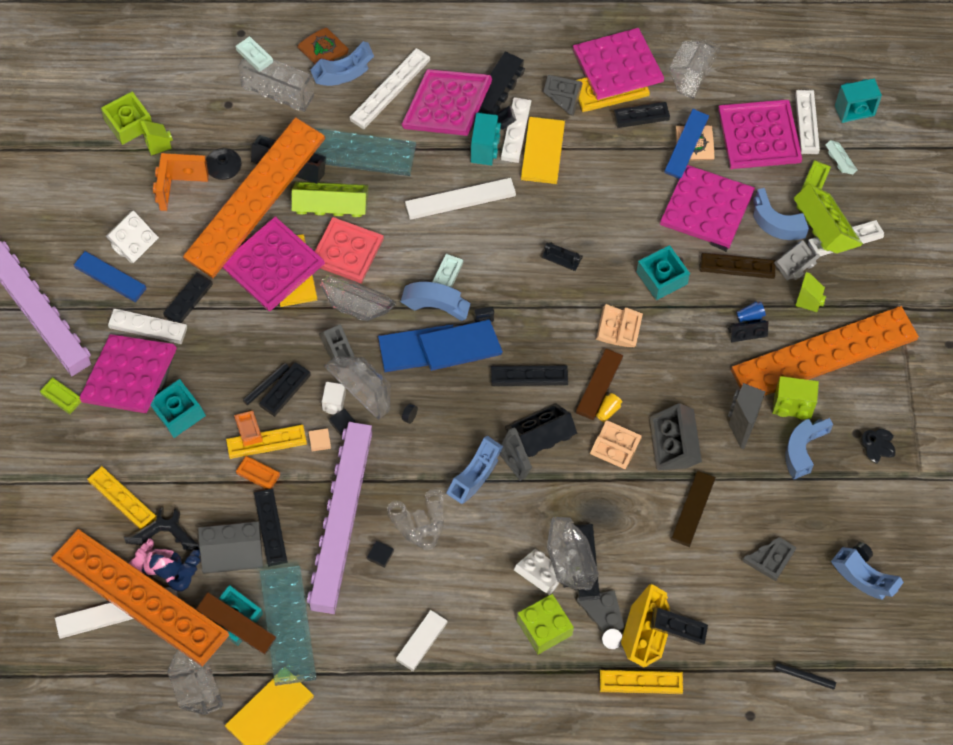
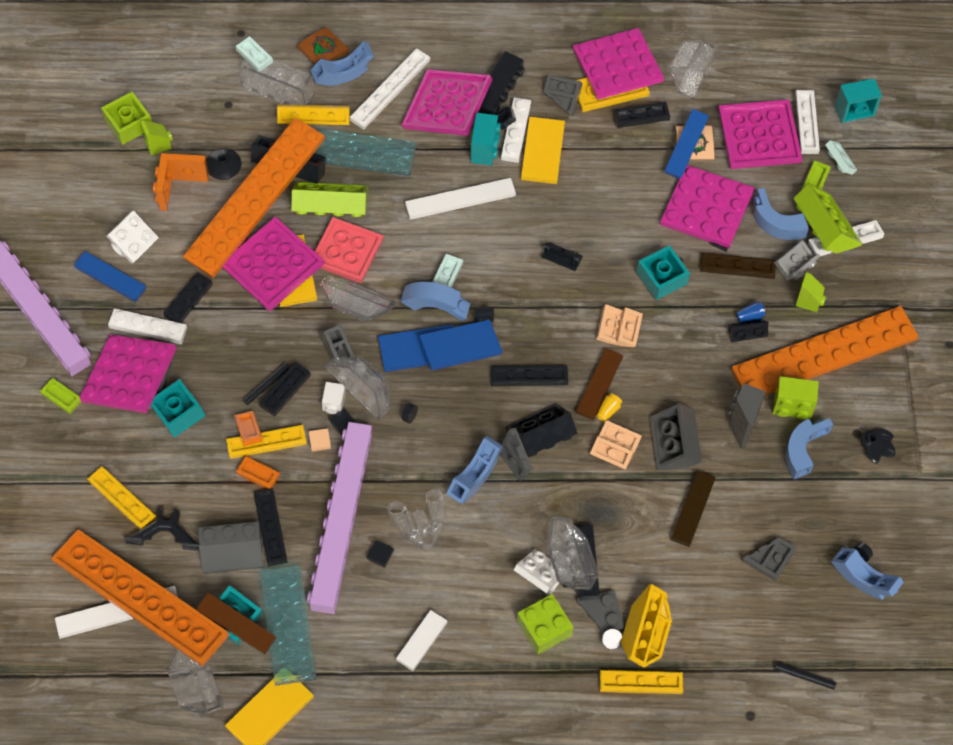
(166, 565): hair -> none
(313, 114): none -> yellow tile
(679, 626): black plate -> none

